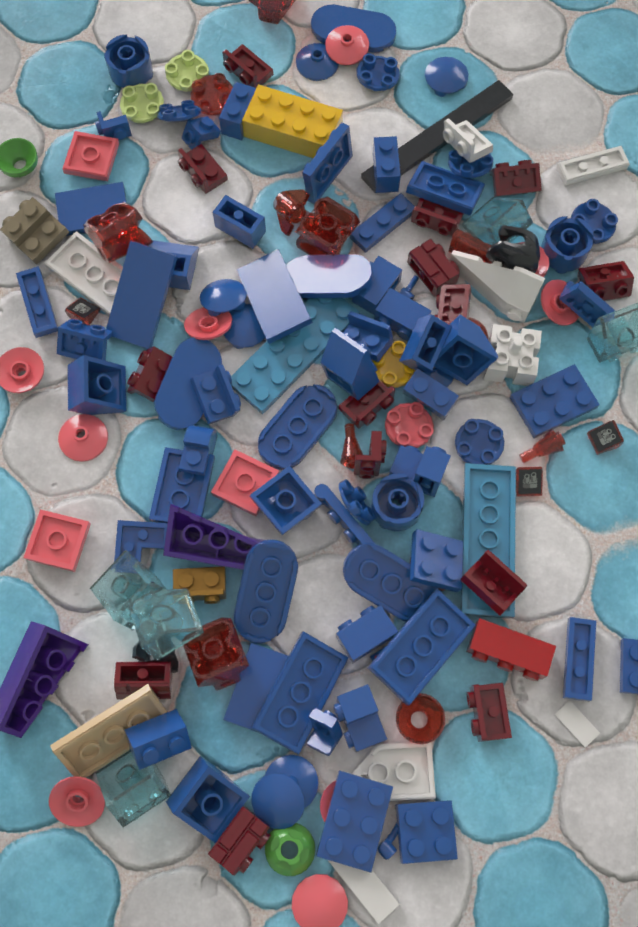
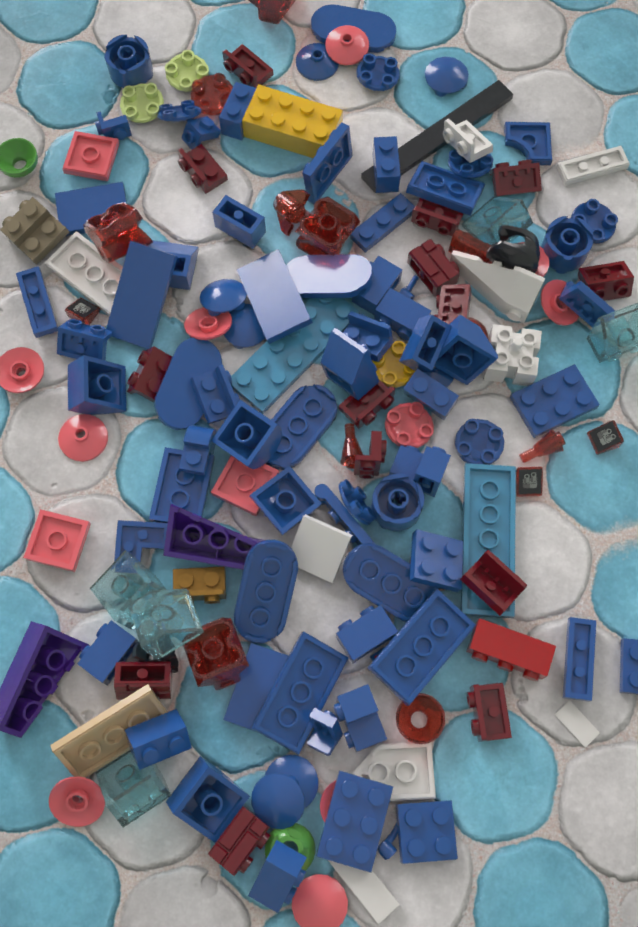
(111, 646): none -> blue brick
(248, 436): none -> blue brick
(277, 877): none -> blue brick
(320, 548): none -> white tile
(531, 139): none -> blue tile

